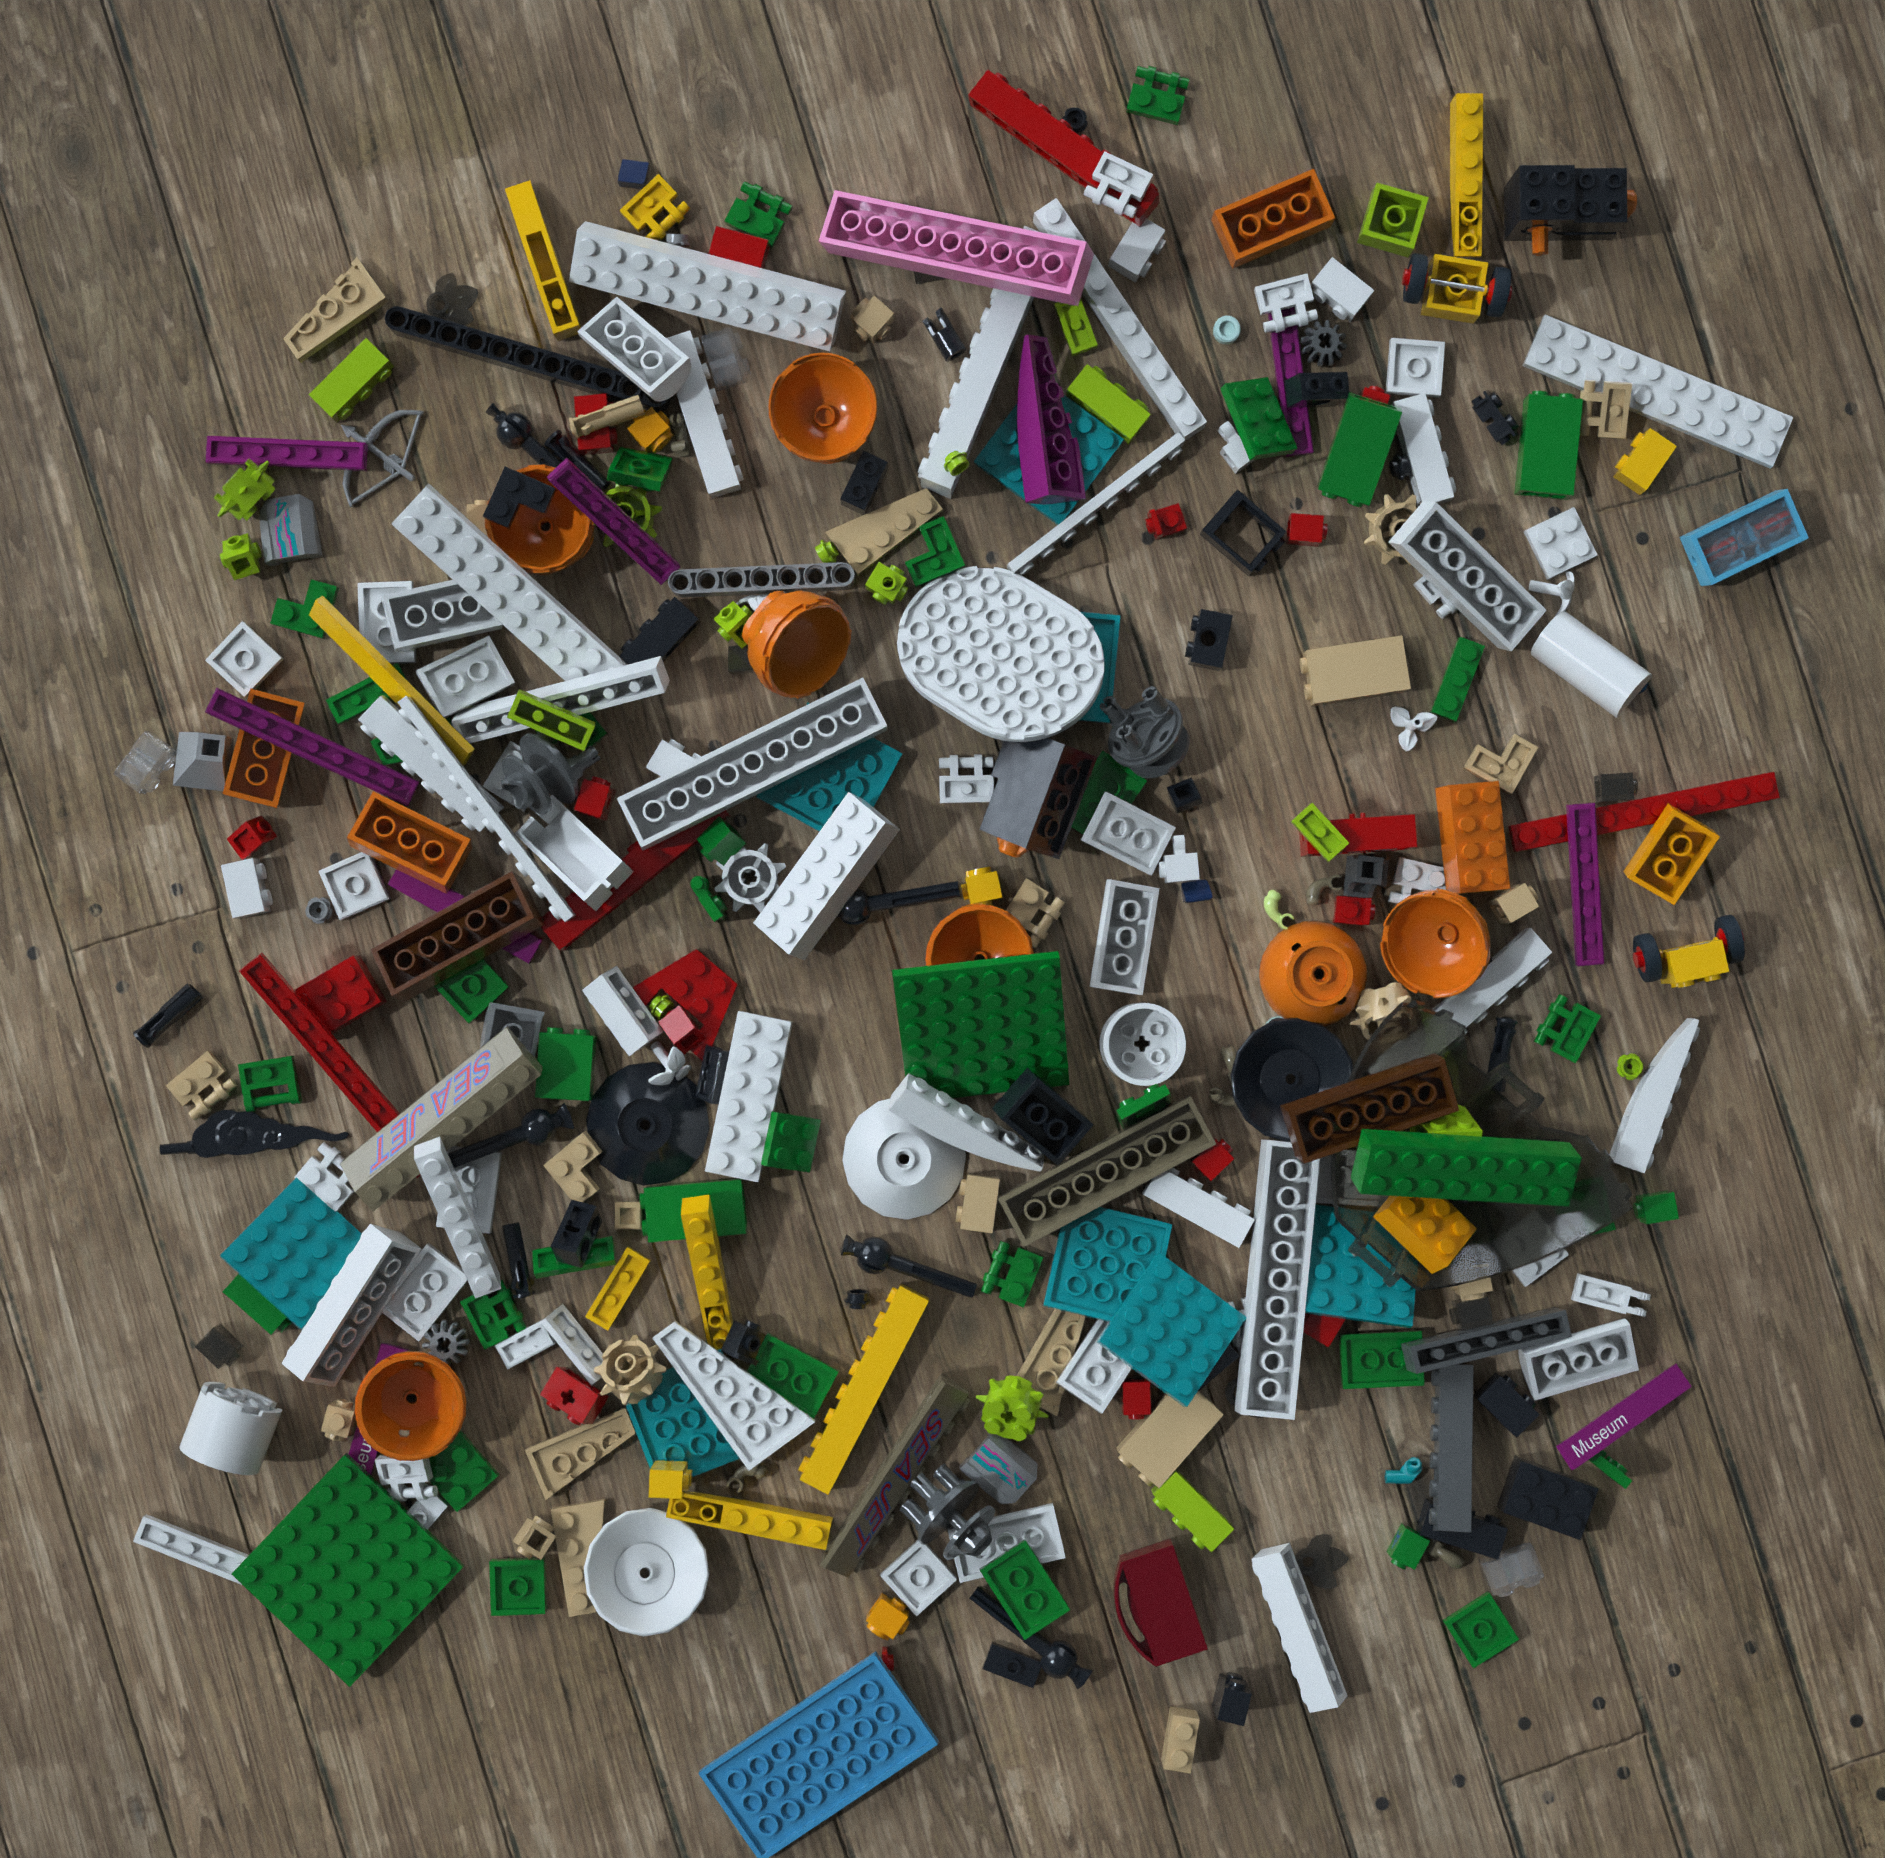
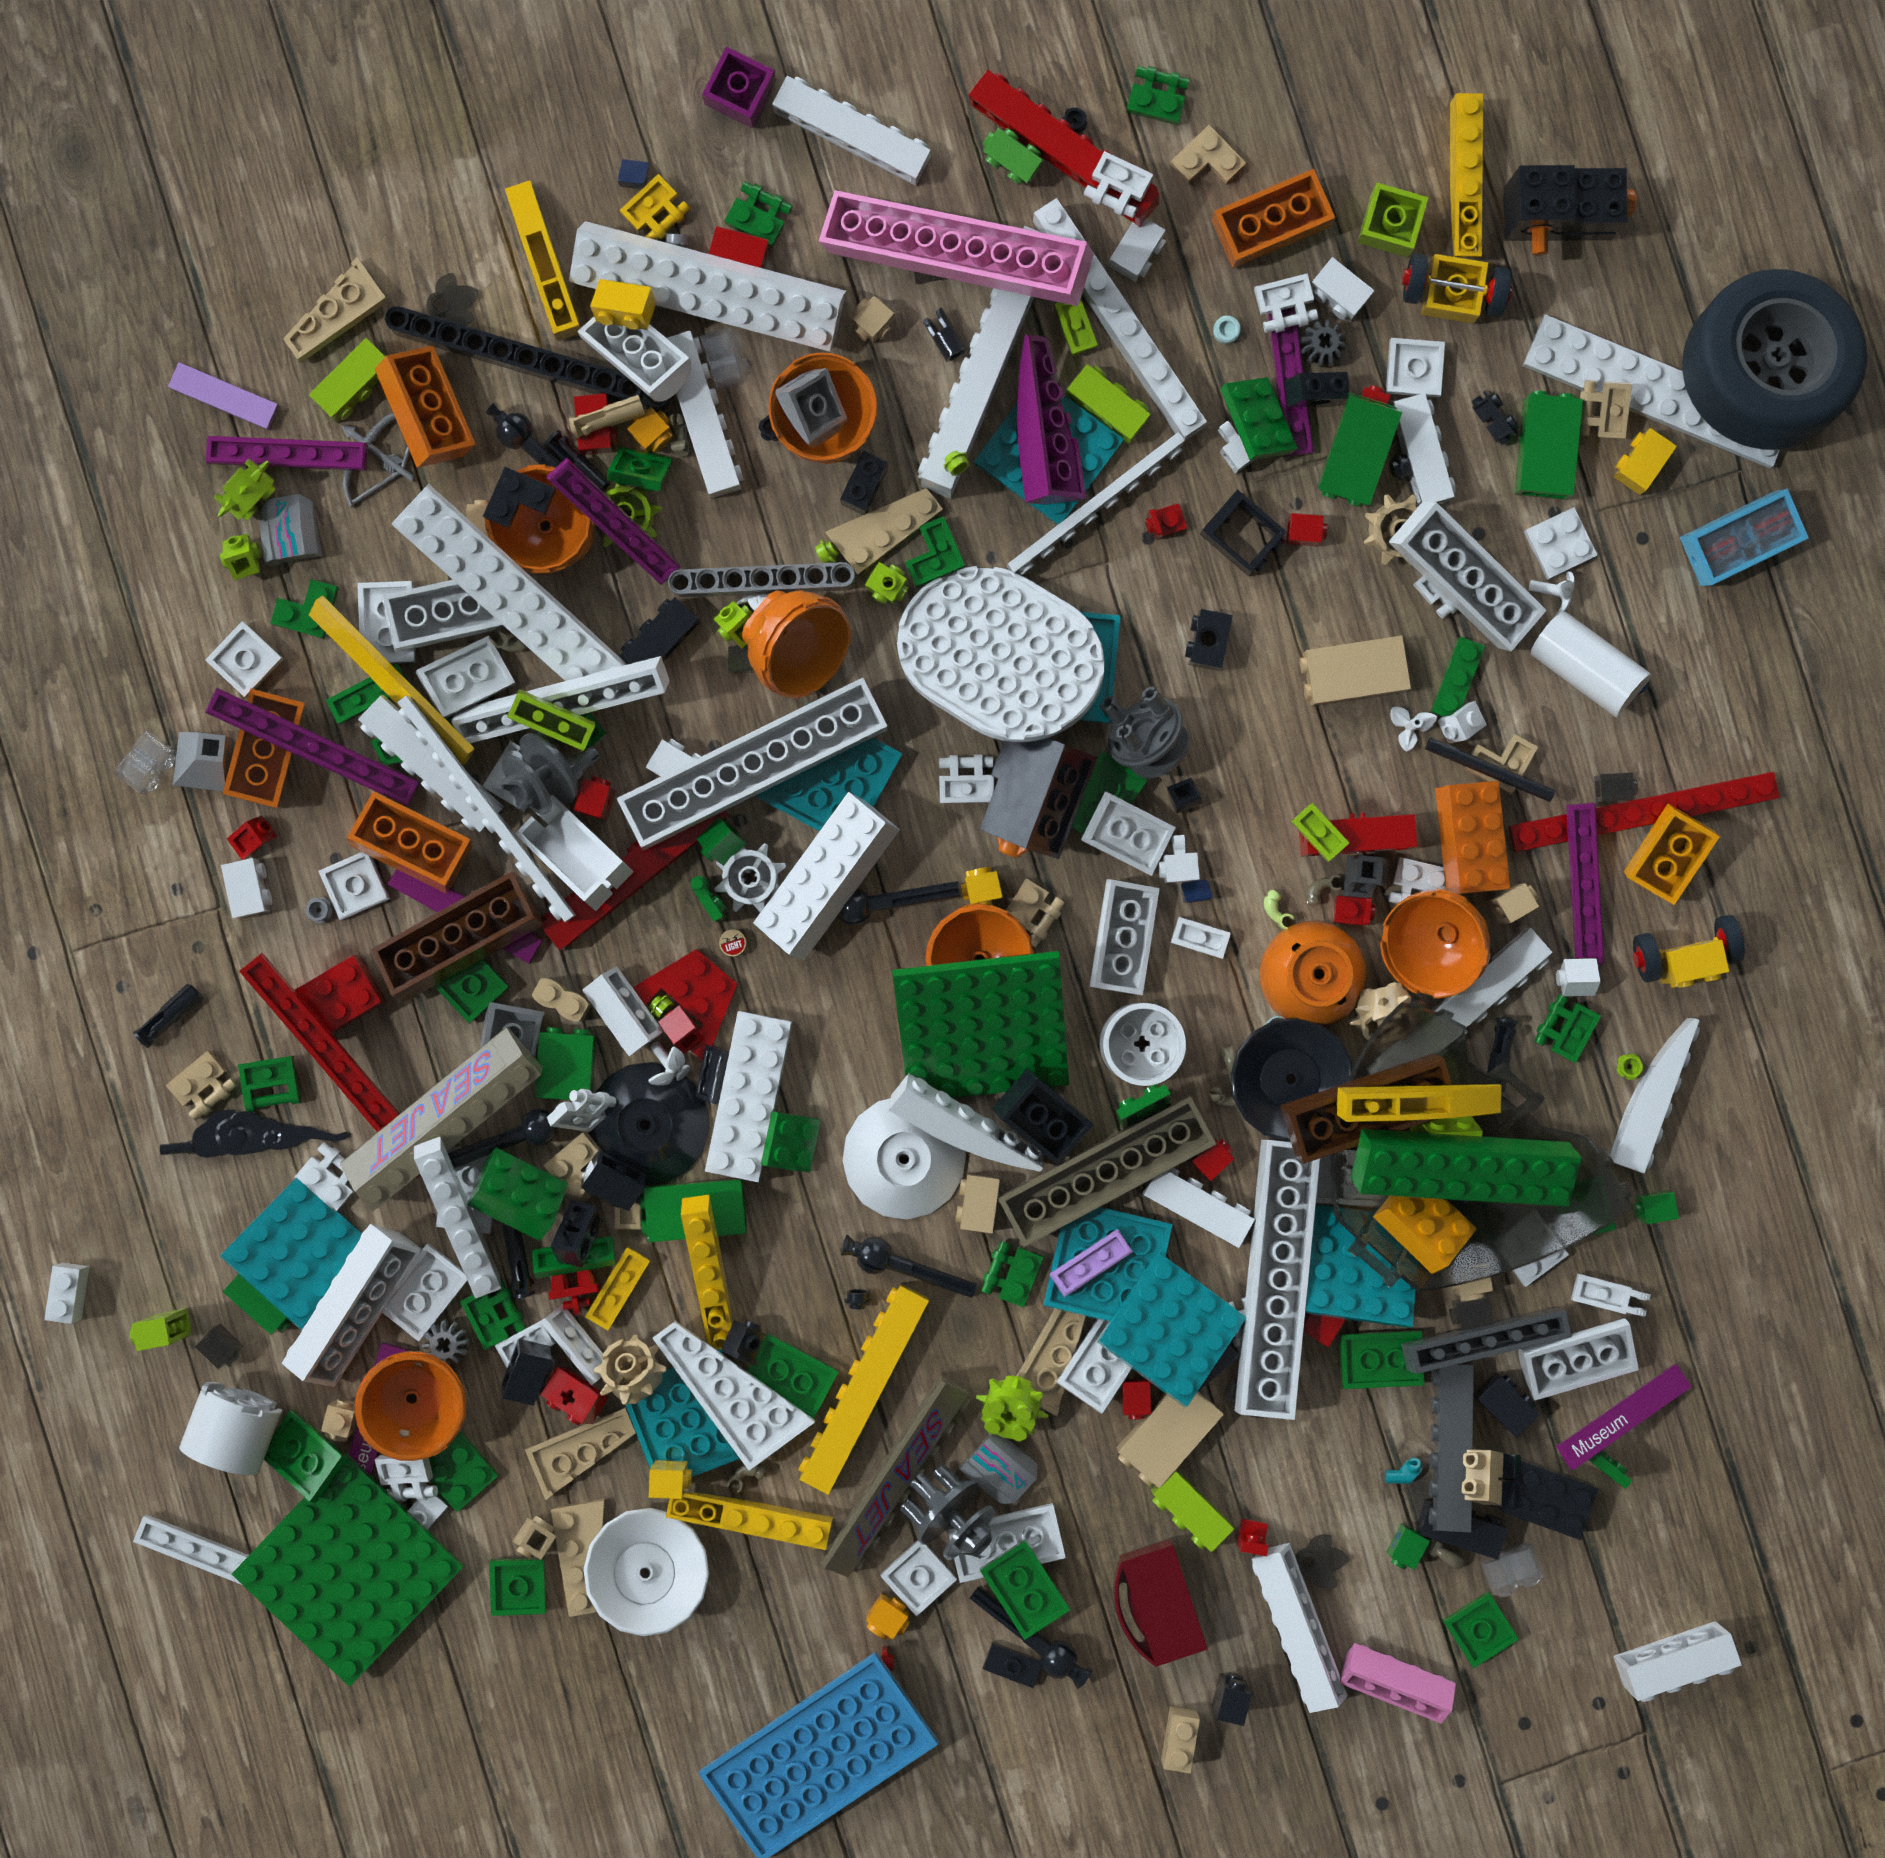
(67, 1293): none -> white brick
(160, 1329): none -> lime brick
(223, 396): none -> lavender tile
(304, 1456): none -> green plate
(425, 406): none -> orange brick
(513, 645): none -> dark tan arm
(517, 1194): none -> green brick
(526, 1372): none -> black brick
(555, 995): none -> tan brick
(561, 1289): none -> red hips
(584, 1111): none -> white plate
(613, 1180): none -> black brick
(623, 304): none -> yellow brick
(732, 942): none -> tile
(739, 87): none -> magenta brick
(764, 426): none -> black plate
(813, 406): none -> light grey slope
(852, 130): none -> white brick
(1005, 151): none -> bright green brick
(1090, 1263): none -> lavender tile
(1200, 937): none -> white plate
(1211, 151): none -> tan plate
(1252, 1537): none -> red bracket
(1398, 1683): none -> bright pink brick
(1417, 1102): none -> yellow slope
(1462, 723): none -> white bracket
(1483, 1475): none -> tan hips
(1490, 769): none -> black piece
(1578, 977): none -> white brick
(1677, 1661): none -> white brick
(1804, 315): none -> black wheel

